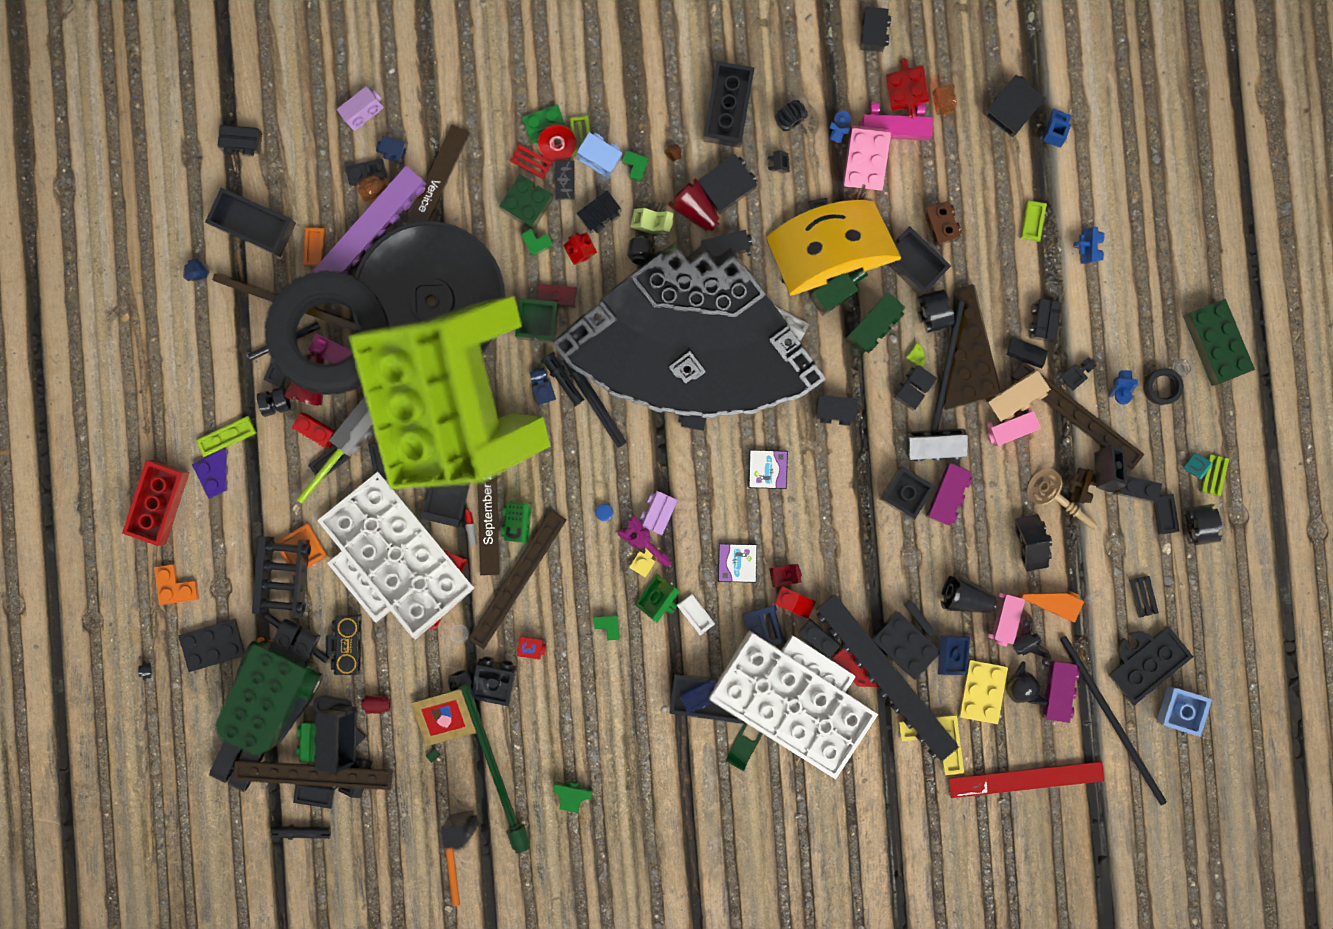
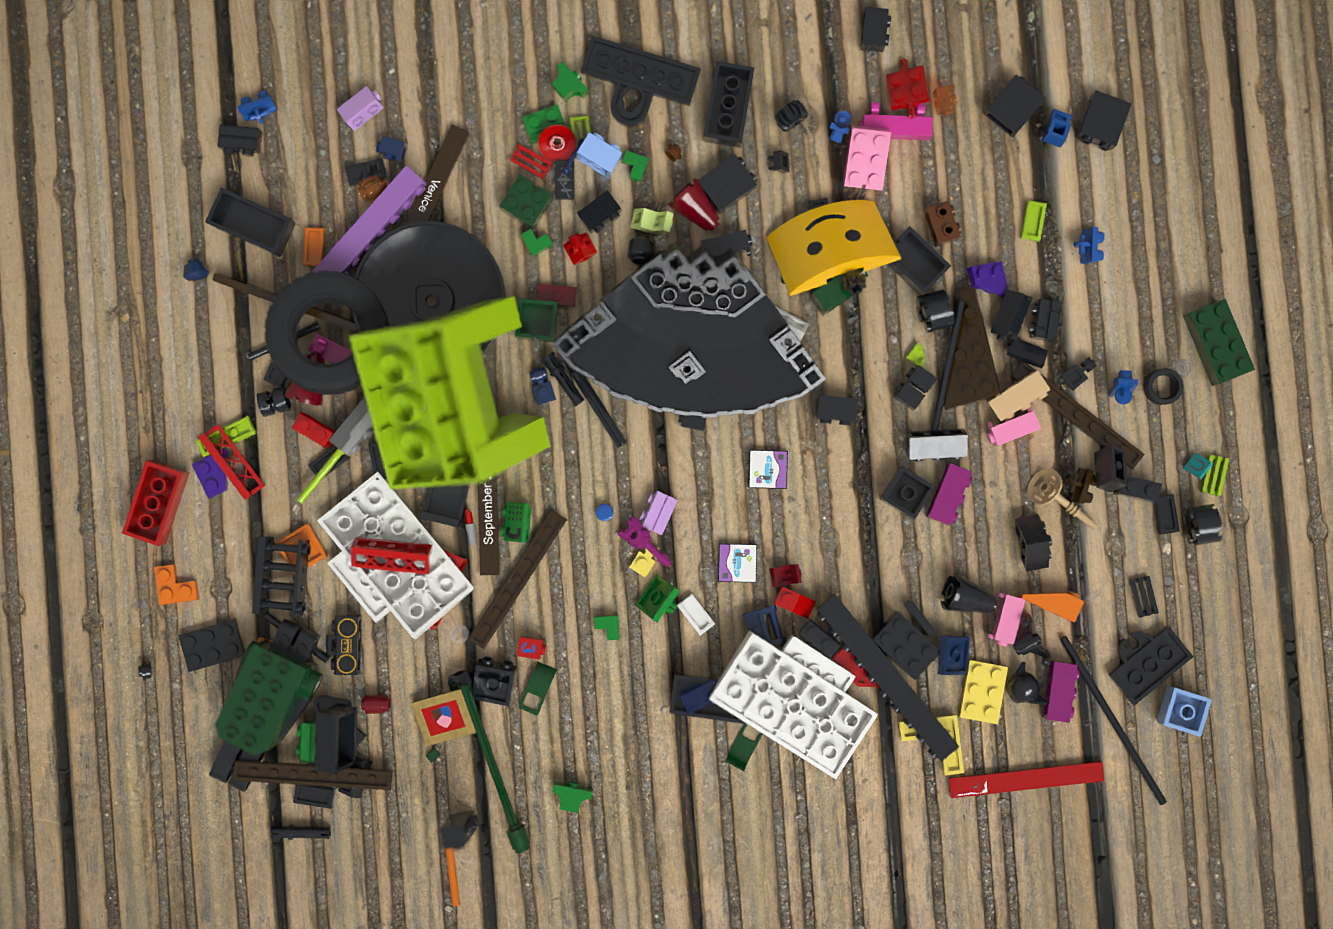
(226, 467): none -> red fence
(257, 109): none -> blue hips
(390, 551): none -> red fence
(538, 685): none -> dark green piece
(565, 170): none -> dark blue hinge
(568, 83): none -> green brick
(641, 72): none -> black plate
(854, 282): none -> black gear
(876, 324): dark green brick -> none
(989, 278): none -> dark purple wing
(1011, 316): none -> black brick
(1104, 121): none -> black panel

